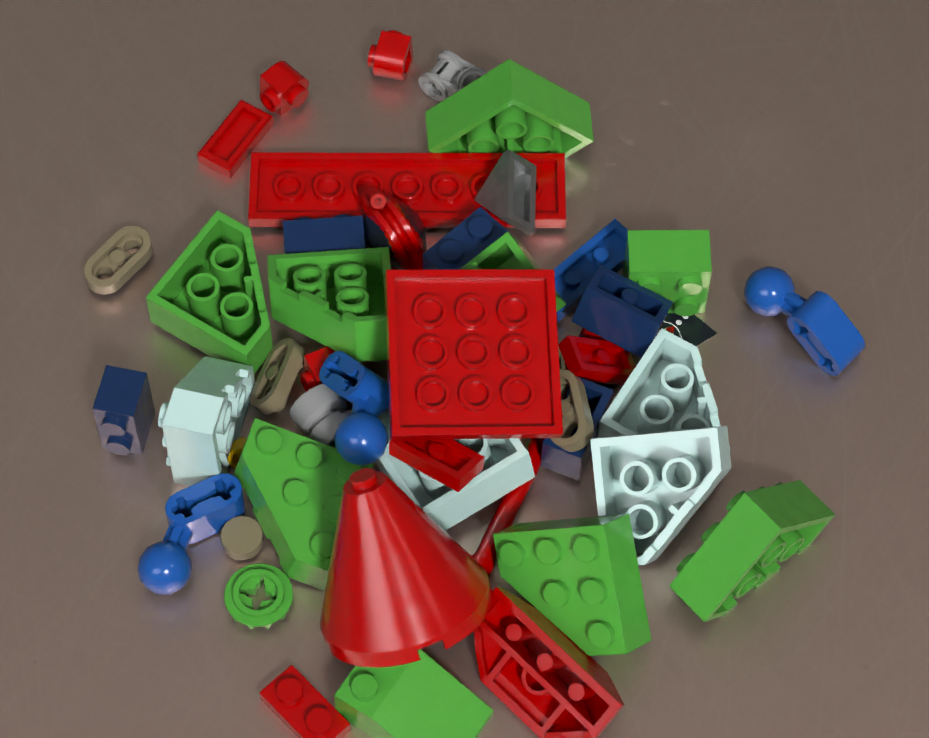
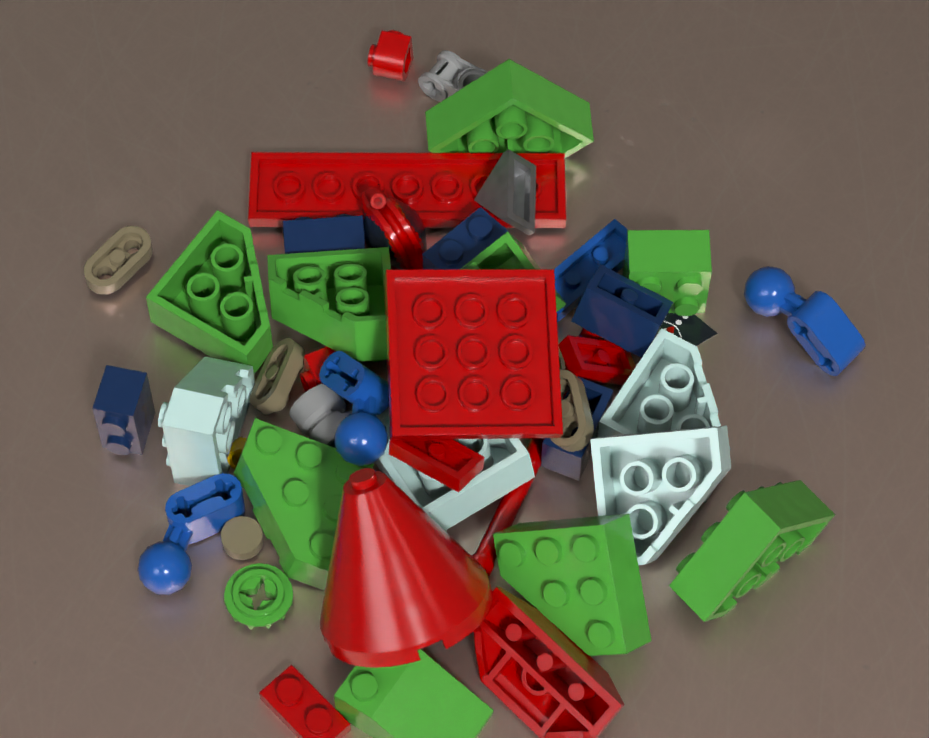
(235, 139): red tile -> none
(282, 88): red plate -> none

